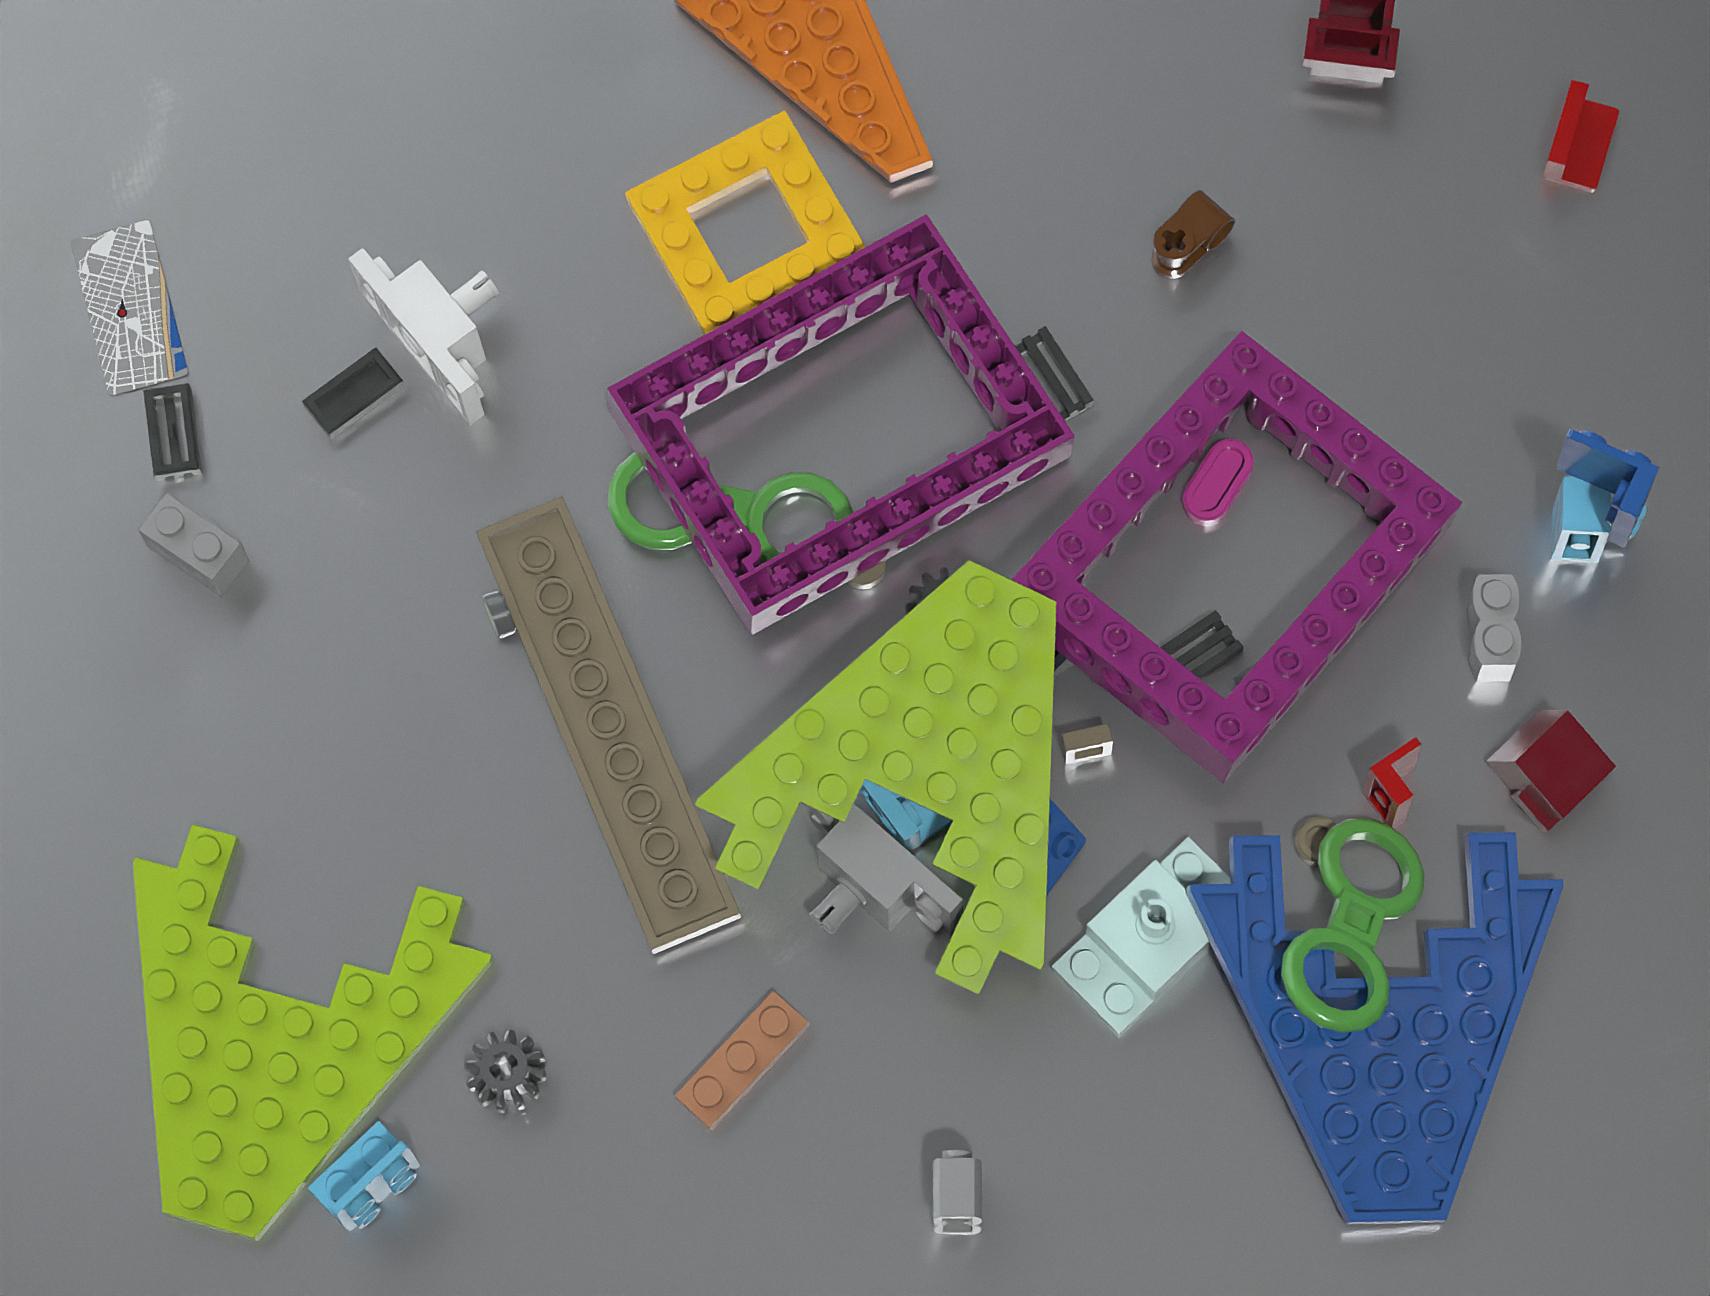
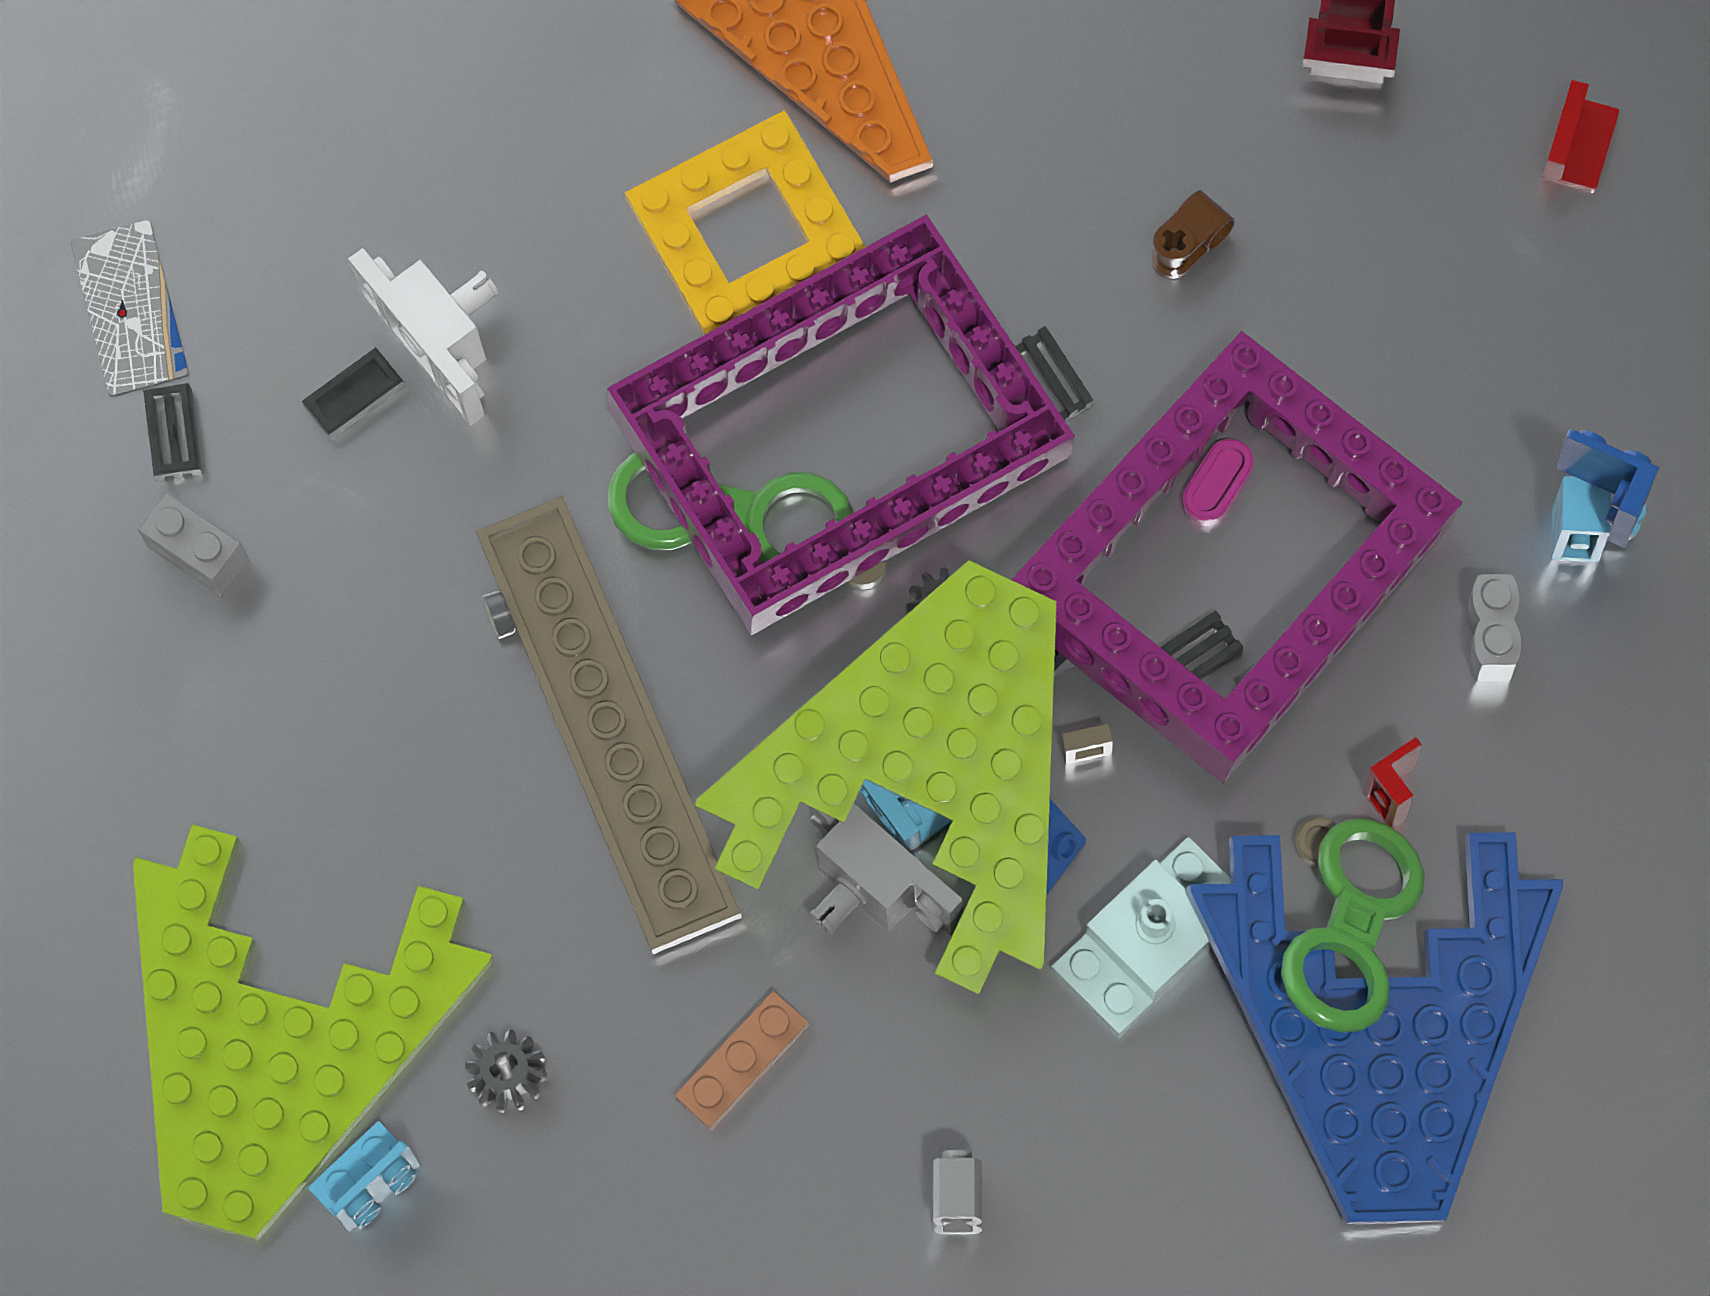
(1550, 766): dark red plate -> none

